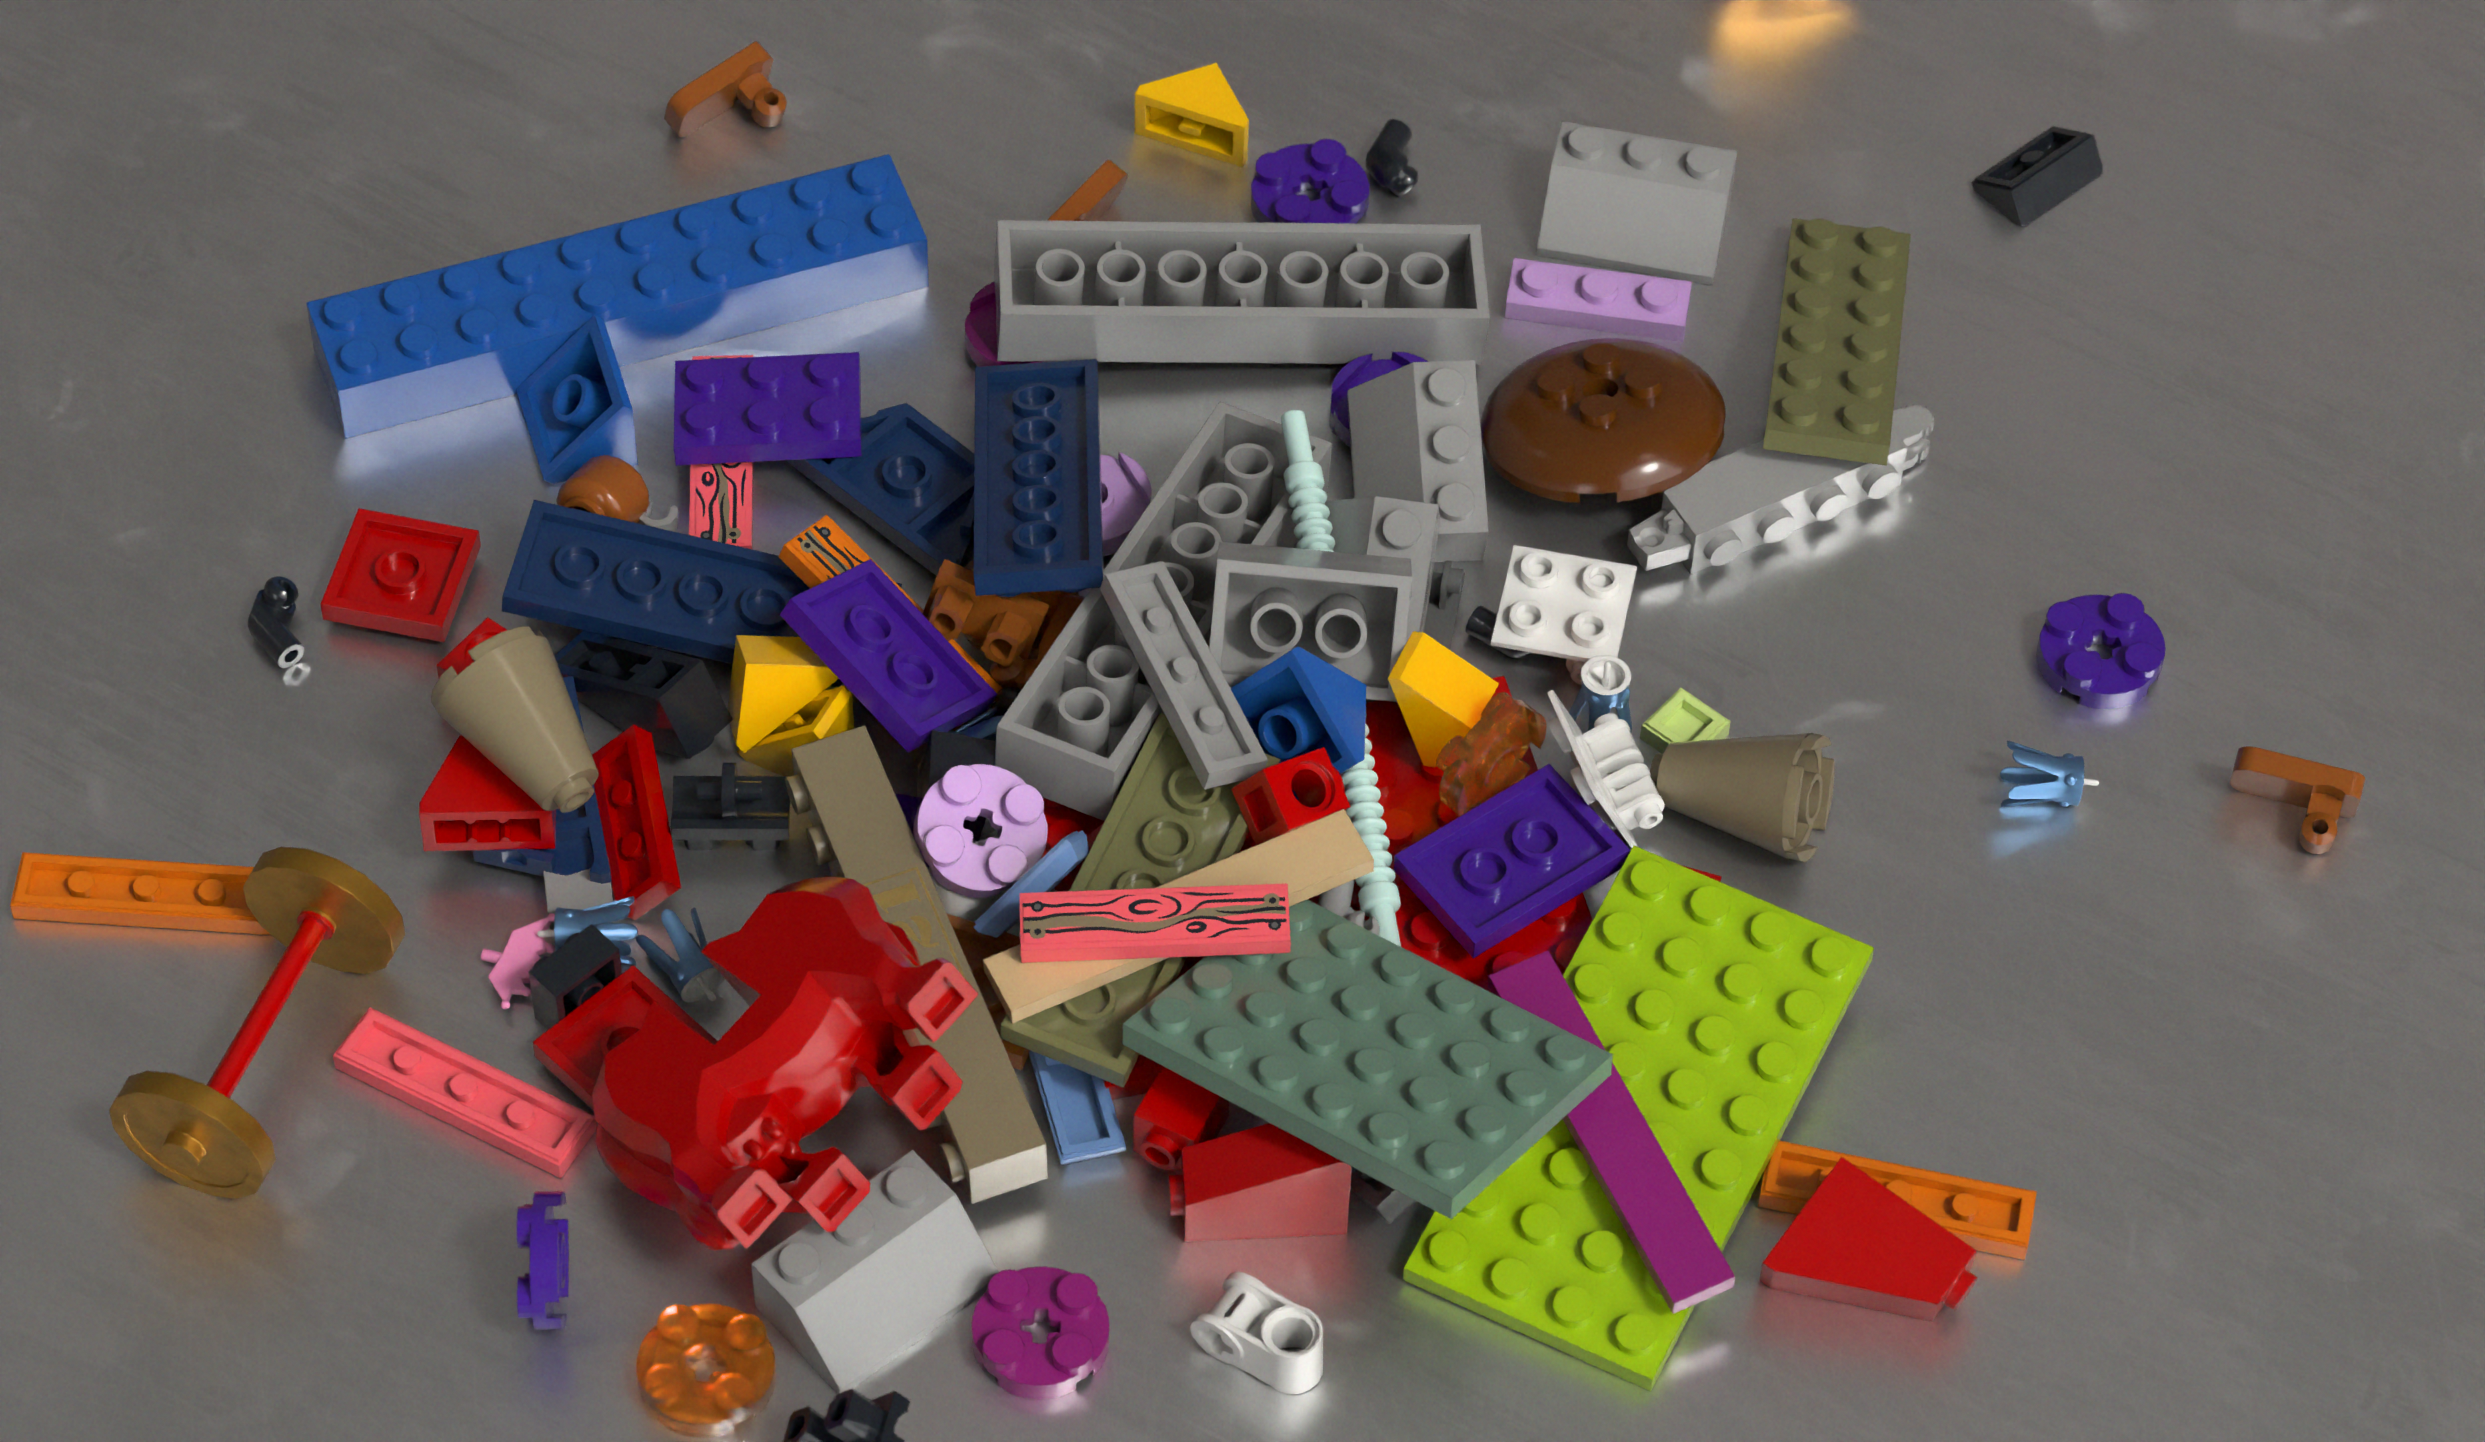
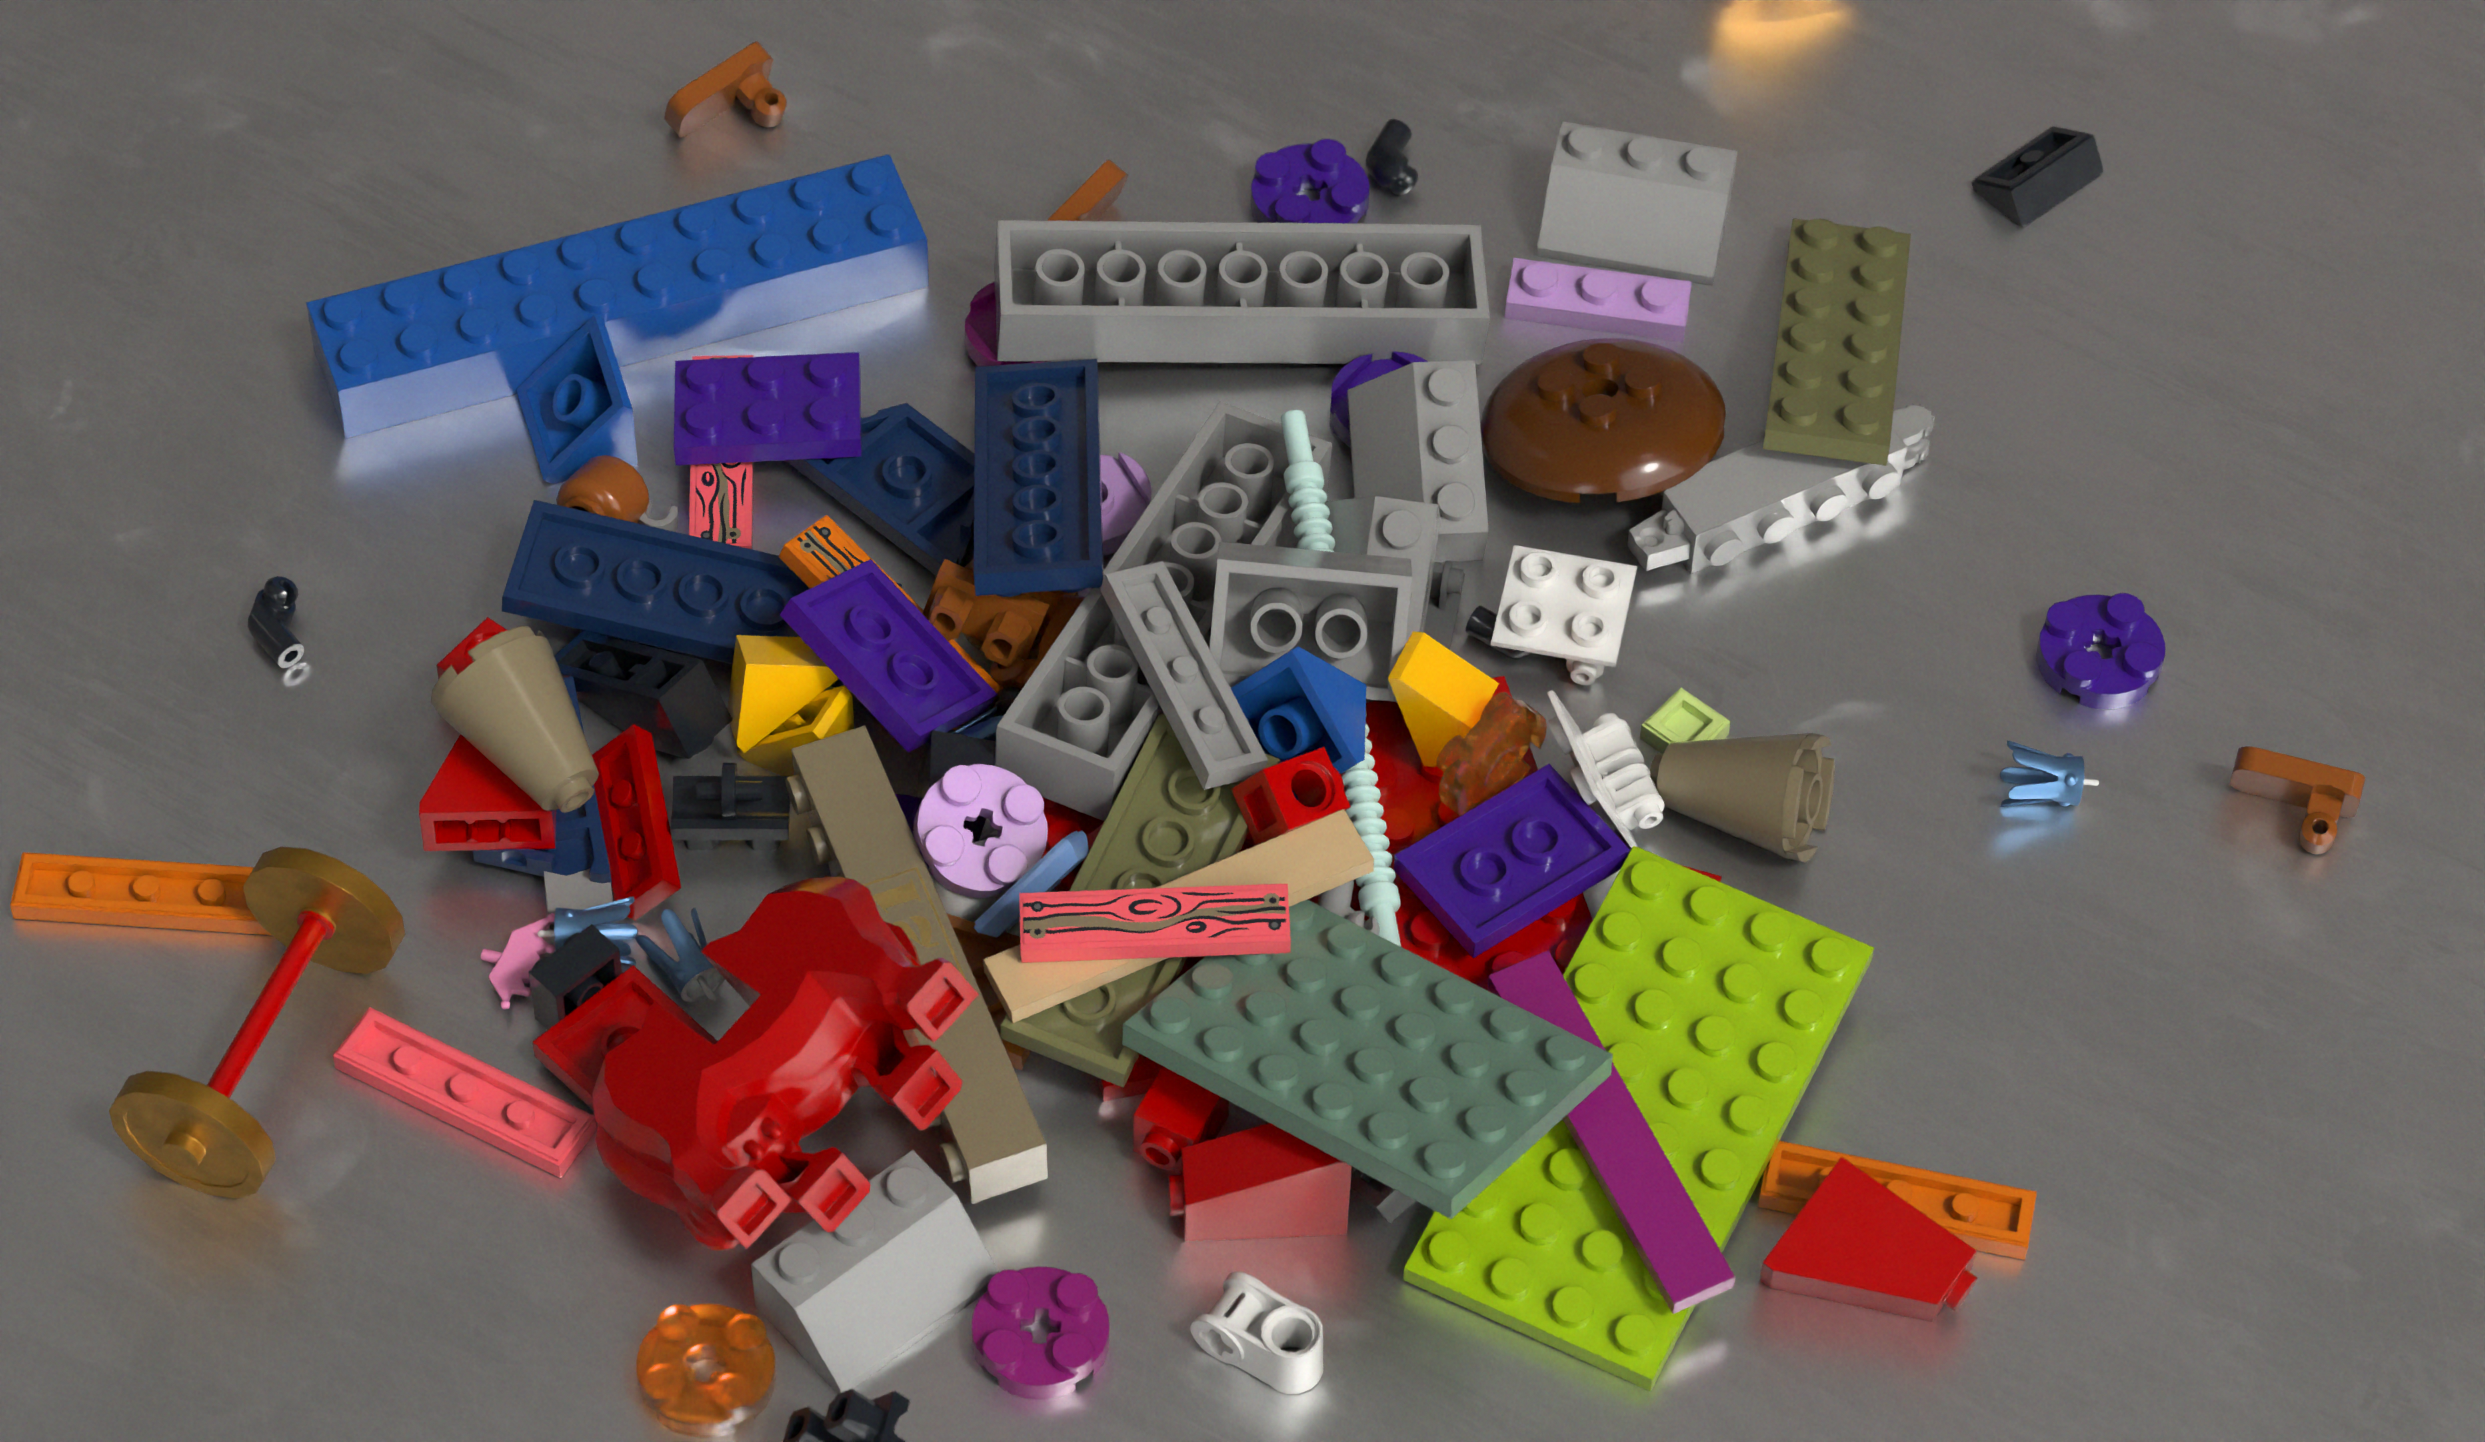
(401, 575): red plate -> none
(548, 1260): dark purple plate -> none
(1077, 1111): medium blue tile -> none
(1195, 114): yellow slope -> none
(1604, 686): piece -> none

